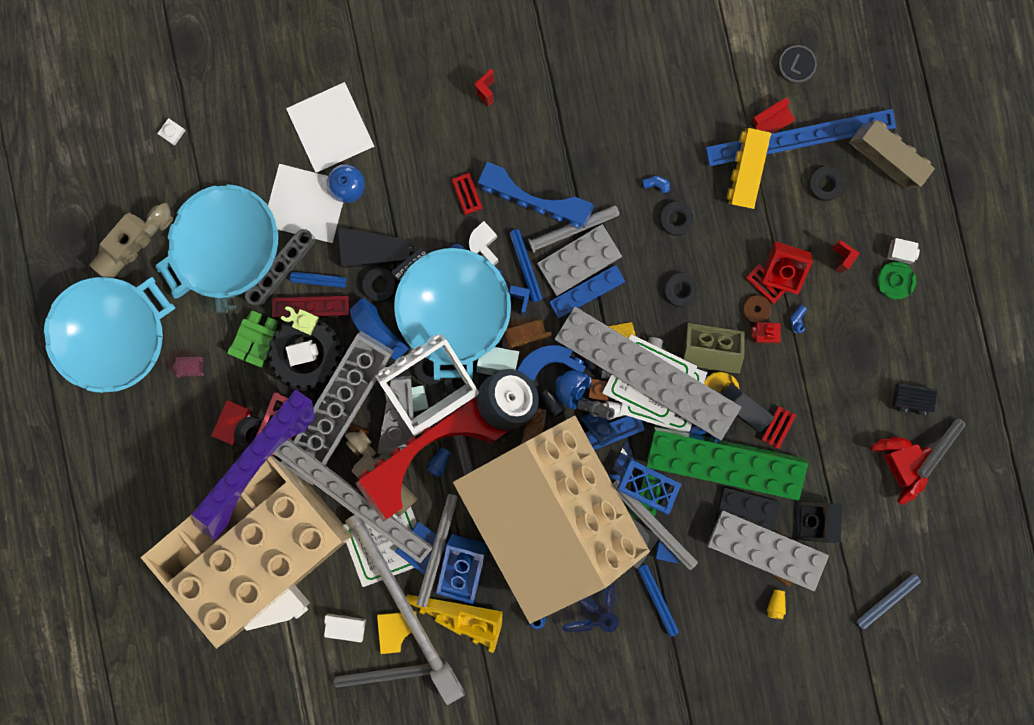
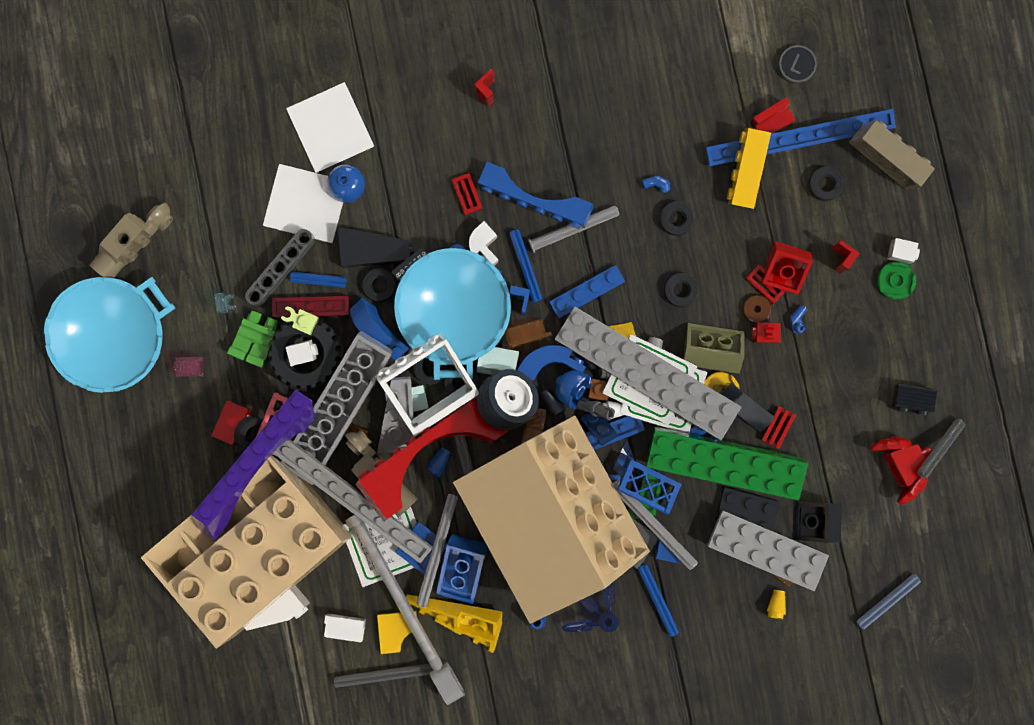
(171, 132): white plate -> none
(220, 243): medium azure dish -> none
(579, 260): light grey plate -> none

